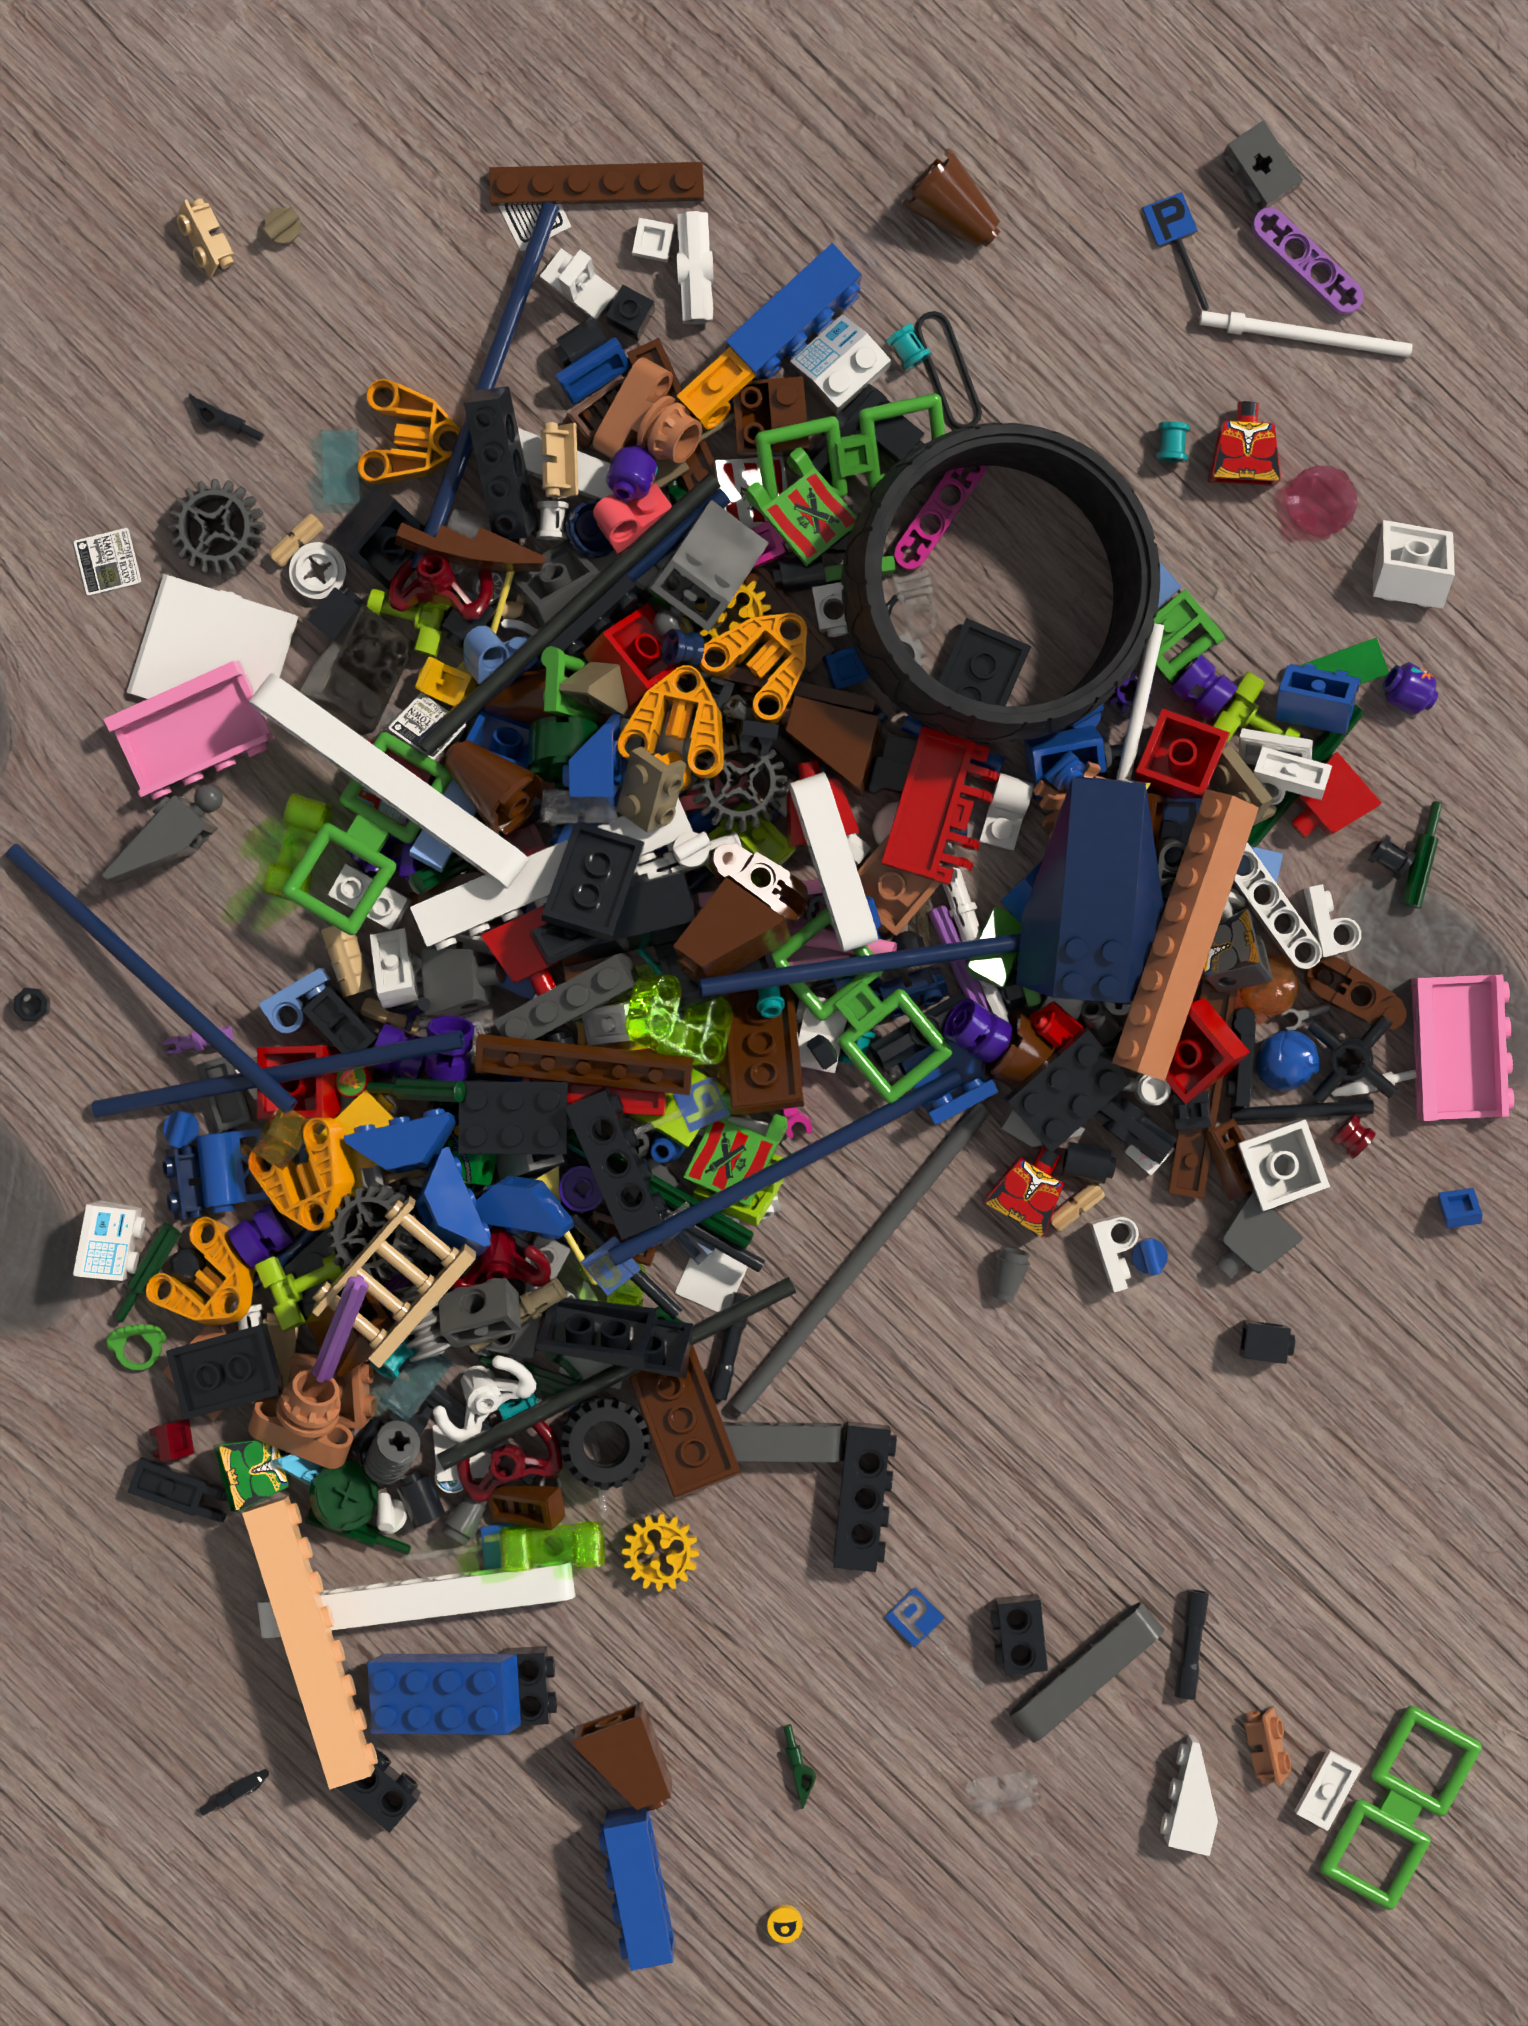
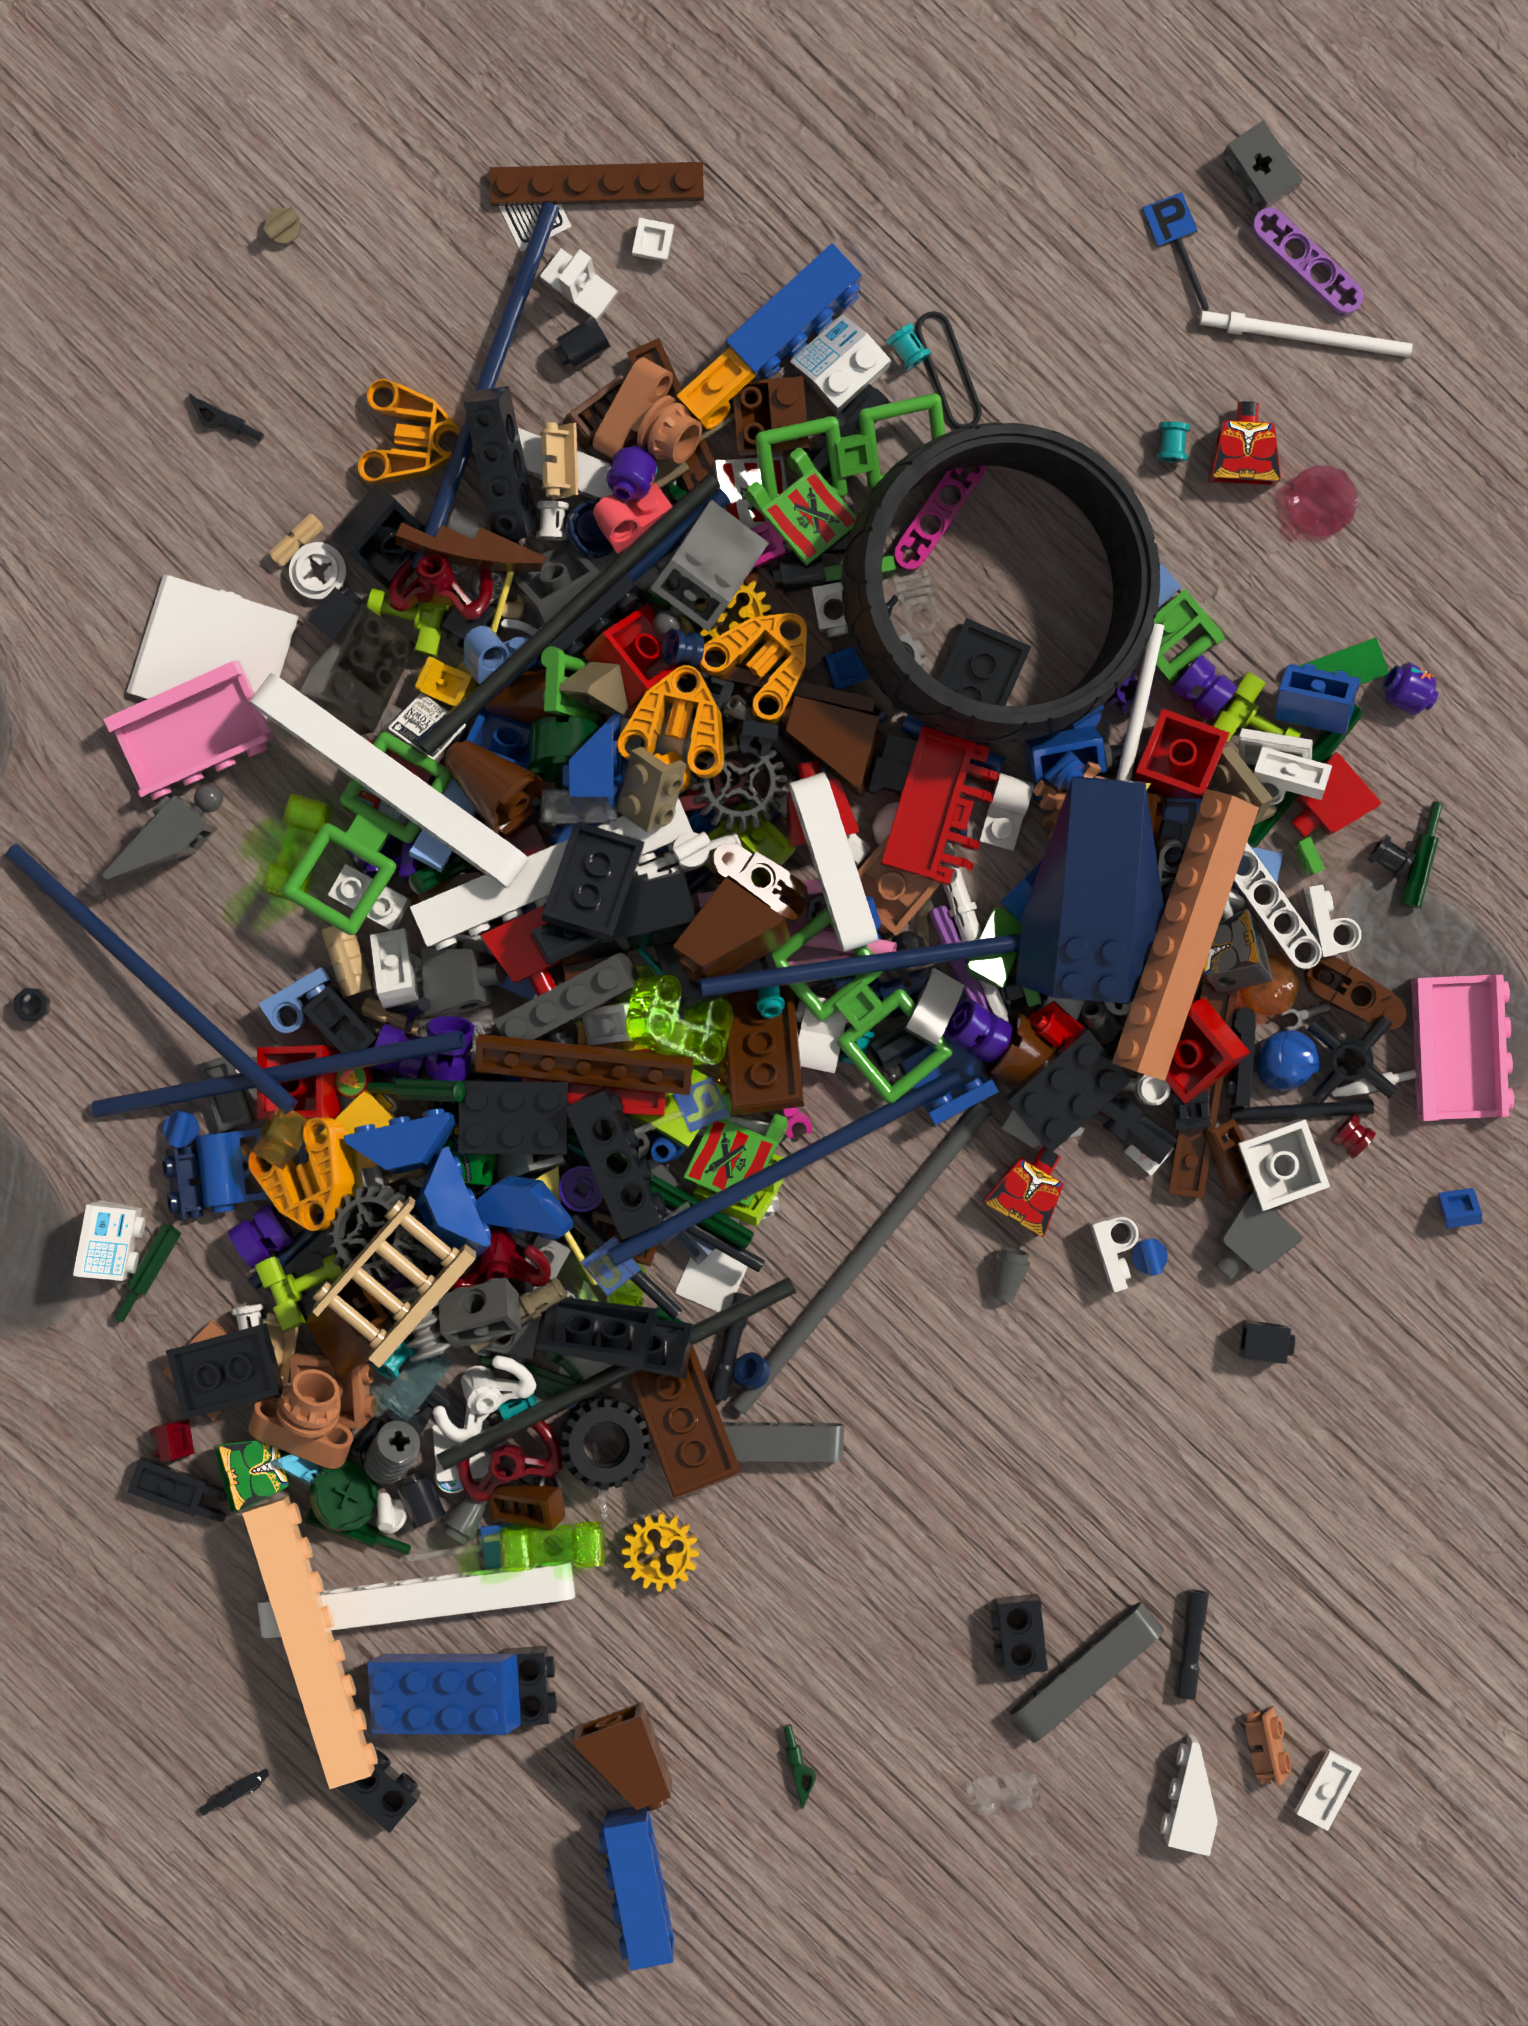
(107, 561): sticker -> none
(152, 1334): bright green piece -> none
(186, 1264): black tile -> none
(192, 1041): medium lavender piece -> none
(196, 222): tan hinge -> none
(207, 541): dark grey gear -> none
(223, 1293): light orange connector -> none
(340, 466): clear light blue slope -> none
(340, 1328): medium lavender axle -> none
(593, 370): blue tile -> none
(630, 312): black brick -> none
(695, 268): white piece -> none
(751, 1371): none -> dark blue tile
(784, 1923): yellow tile -> none
(822, 1051): black tile -> none
(848, 1551): black brick -> none
(897, 437): black brick -> none
(916, 1619): piece -> none
(934, 1007): none -> dark grey slope
(953, 202): reddish brown cone -> none
(1071, 1210): tan piece -> none
(1088, 1163): black brick -> none
(1308, 856): none -> bright green tile
(1400, 1807): bright green bar -> none
(1413, 564): white slope -> none

